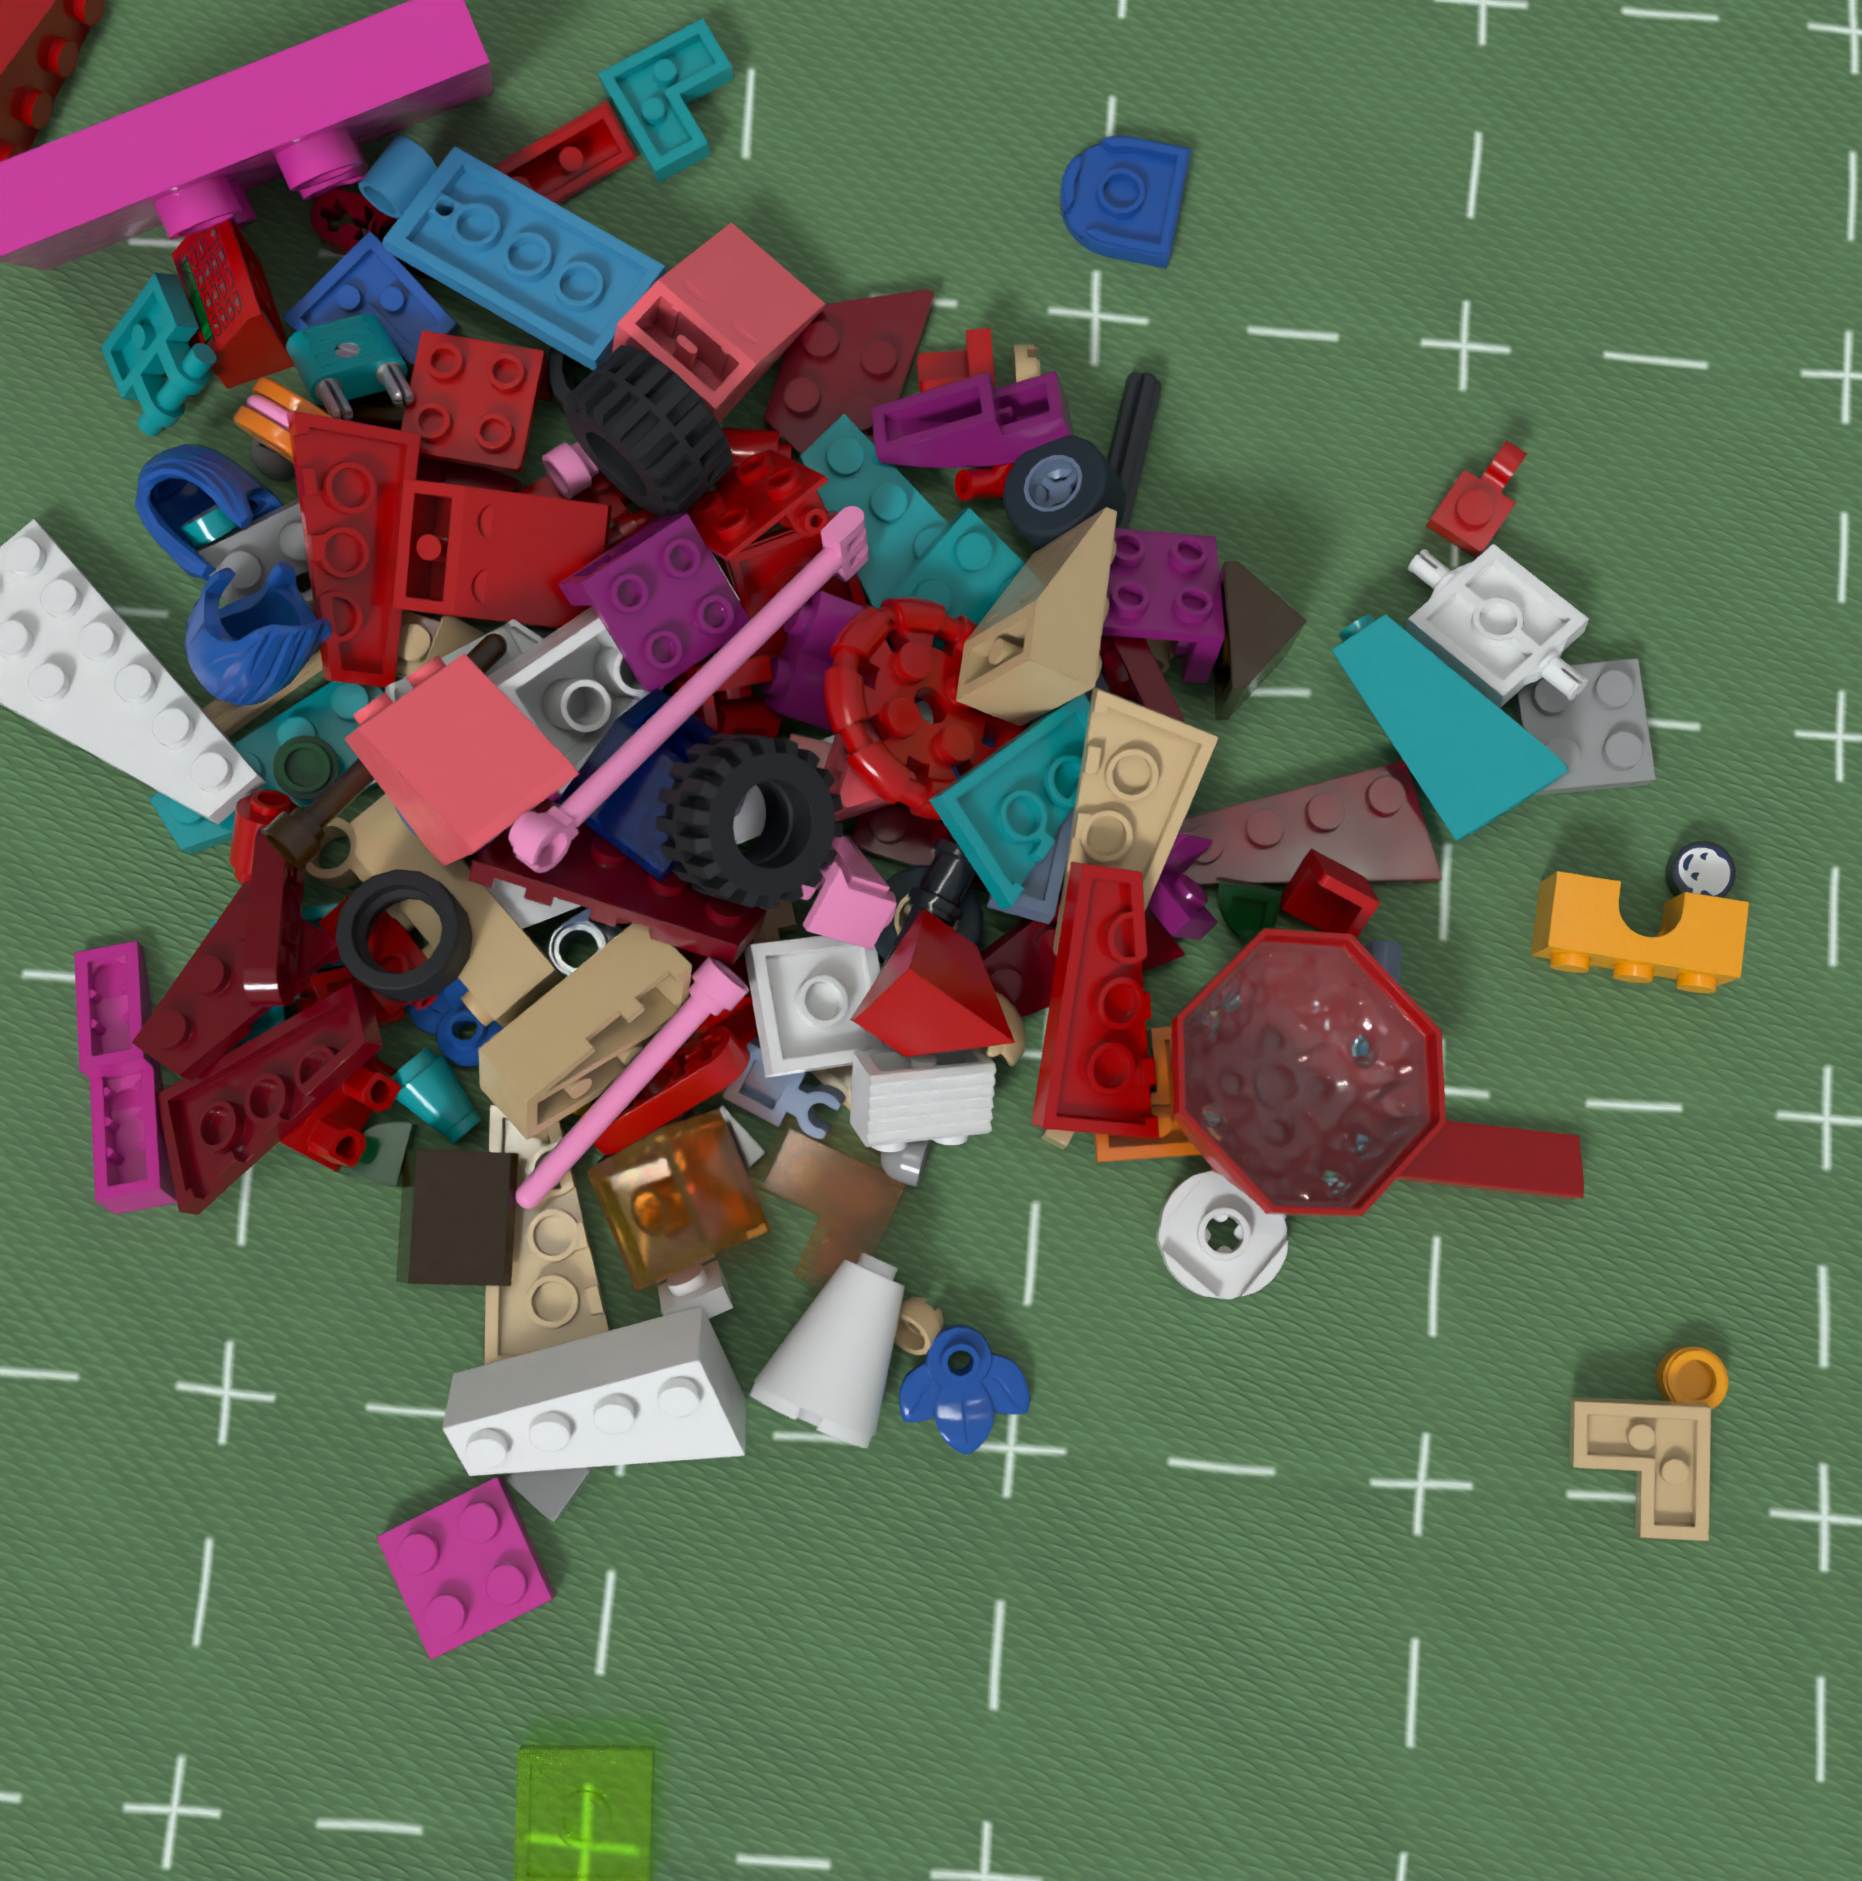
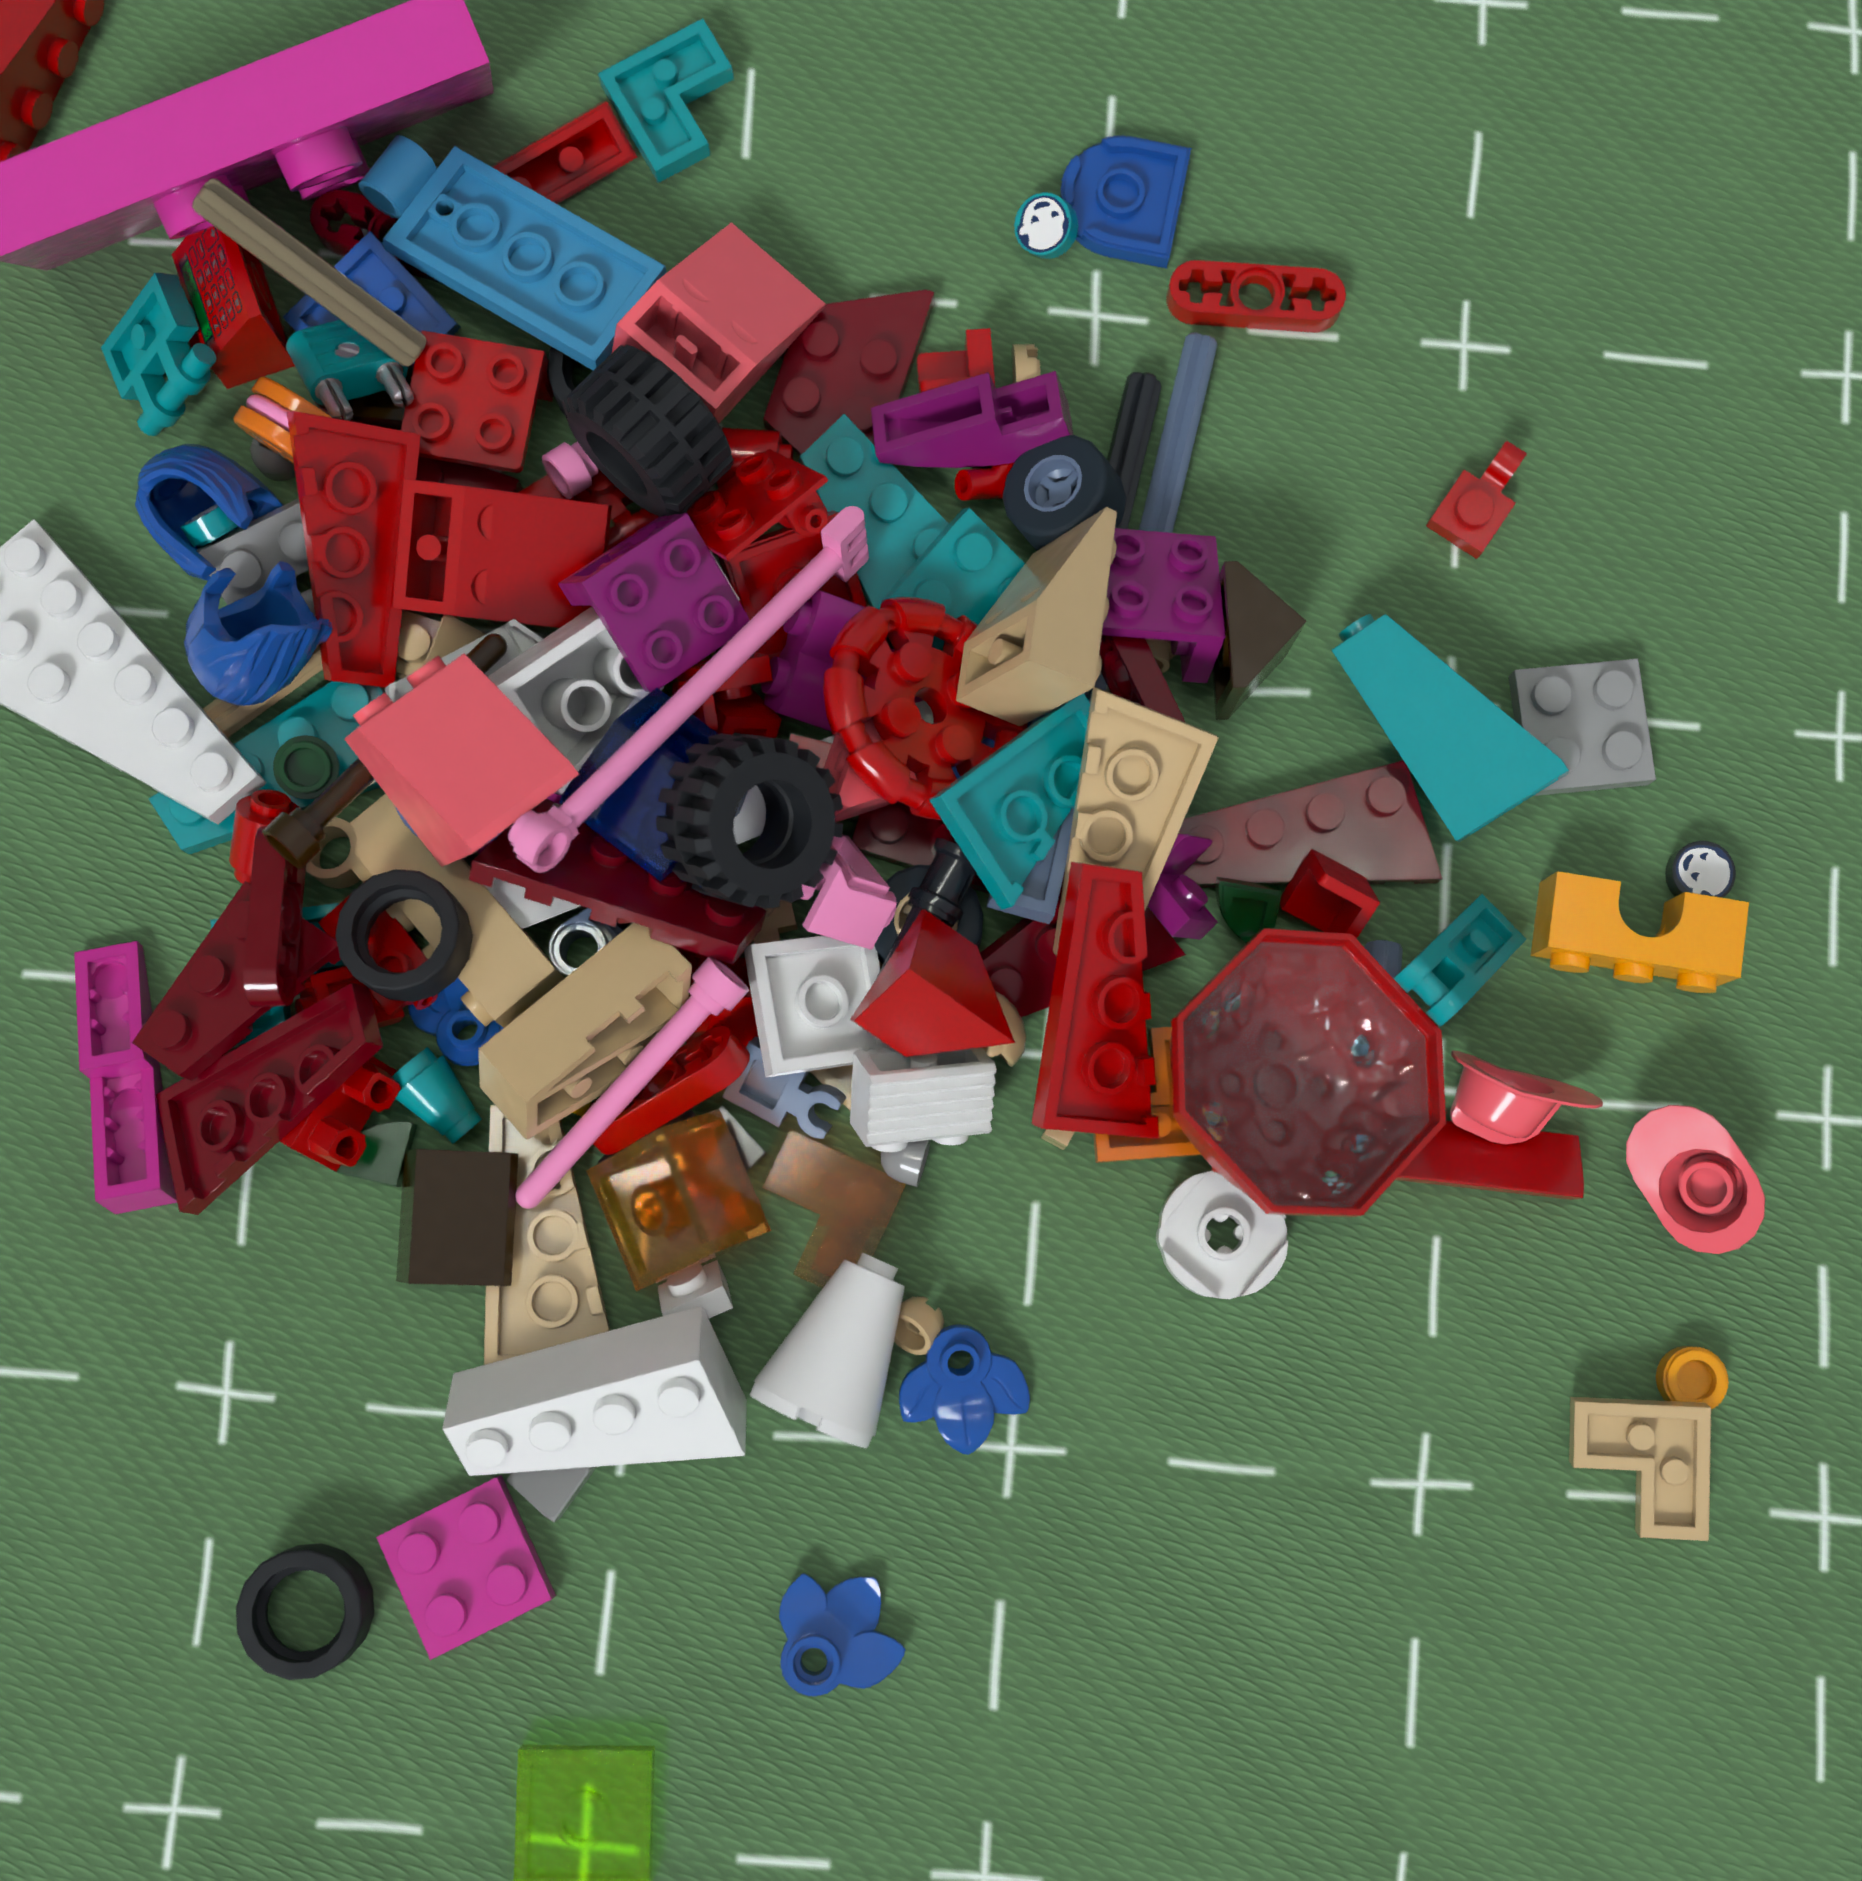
(258, 1635): none -> black tyre
(308, 272): none -> dark tan axle
(841, 1627): none -> blue plate
(1046, 225): none -> tile
(1179, 433): none -> sand blue axle
(1274, 277): none -> red beam
(1461, 959): none -> teal plate
(1497, 625): white plate -> none
(1509, 1103): none -> coral piece
(1695, 1179): none -> coral piece

